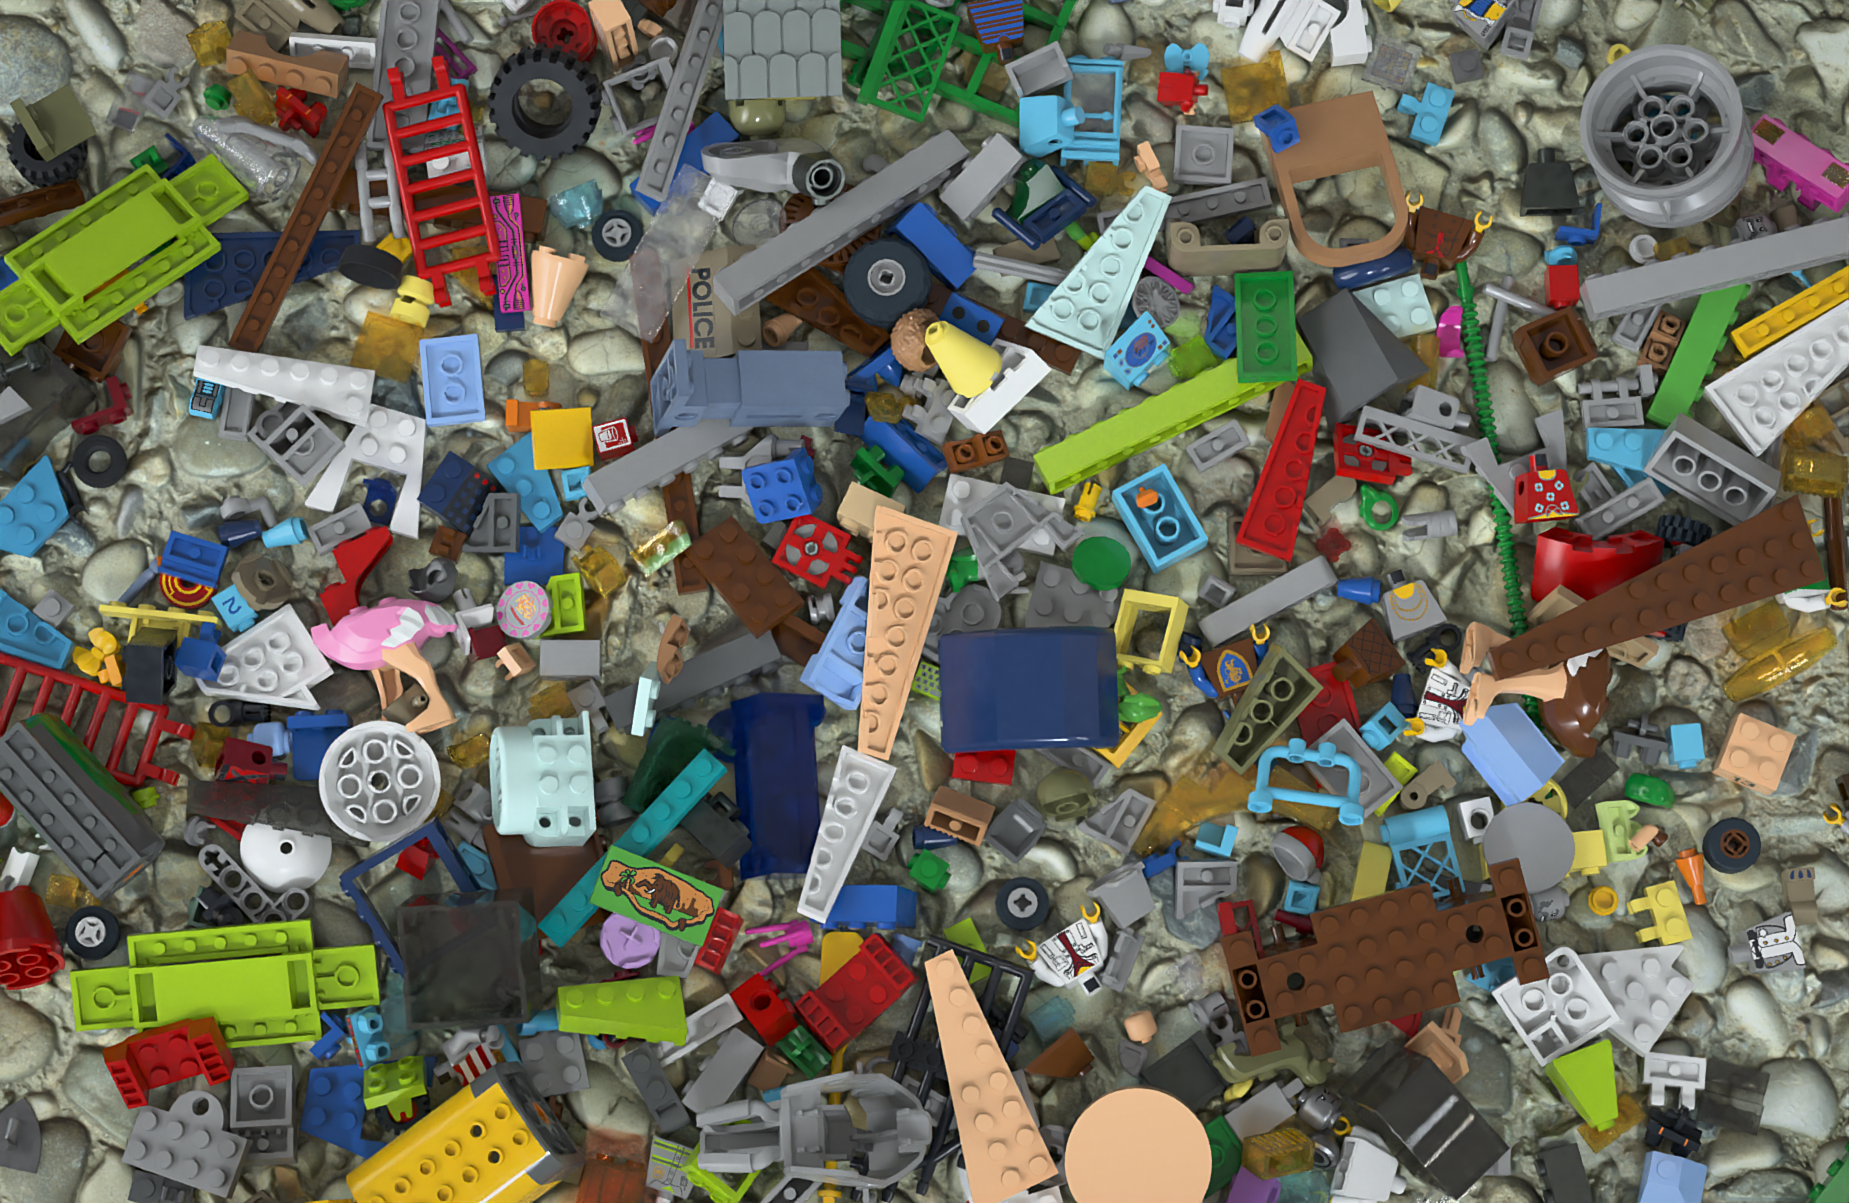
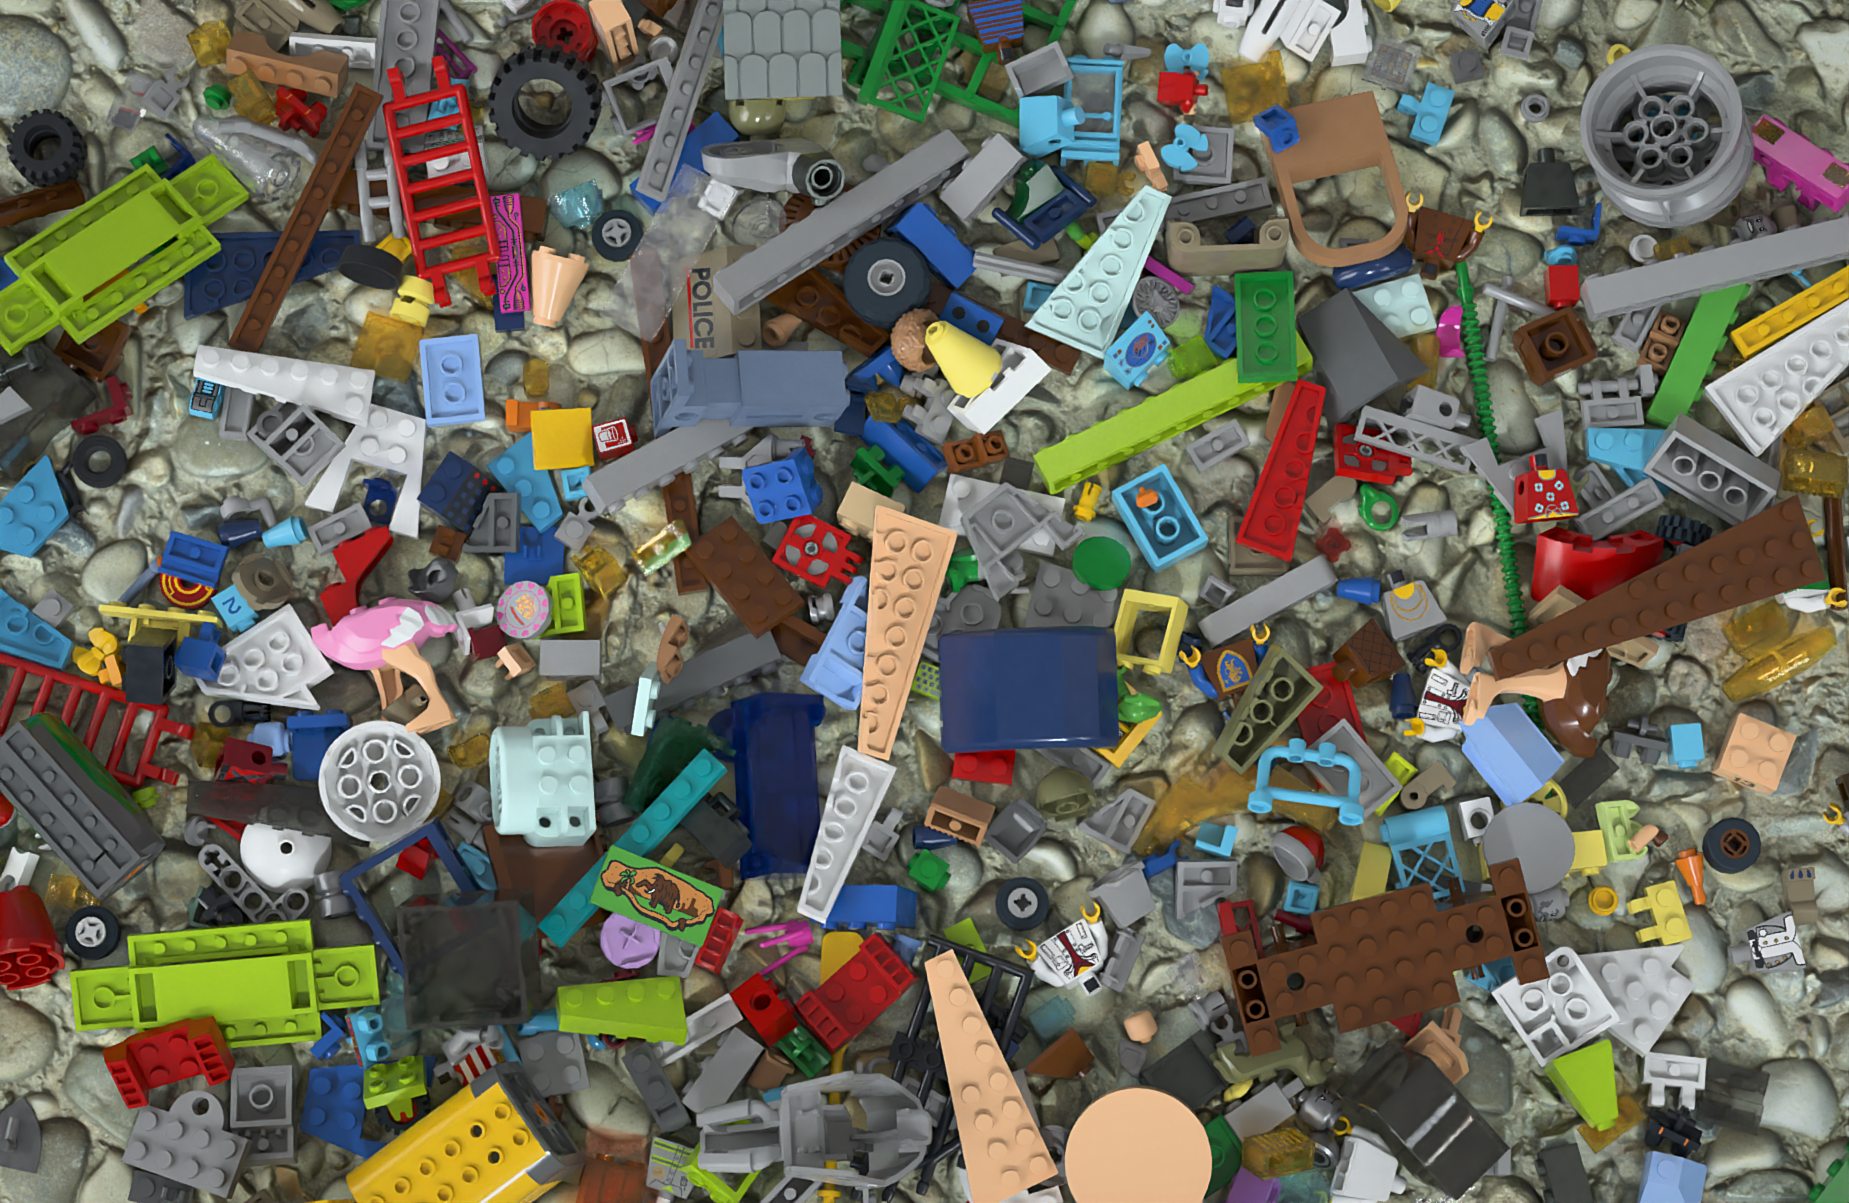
(54, 122): olive bracket -> none
(333, 901): none -> flat silver wheel
(1176, 154): none -> medium azure piece
(1378, 732): medium azure brick -> none
(1535, 100): none -> light grey plate
(1649, 790): green hair -> none

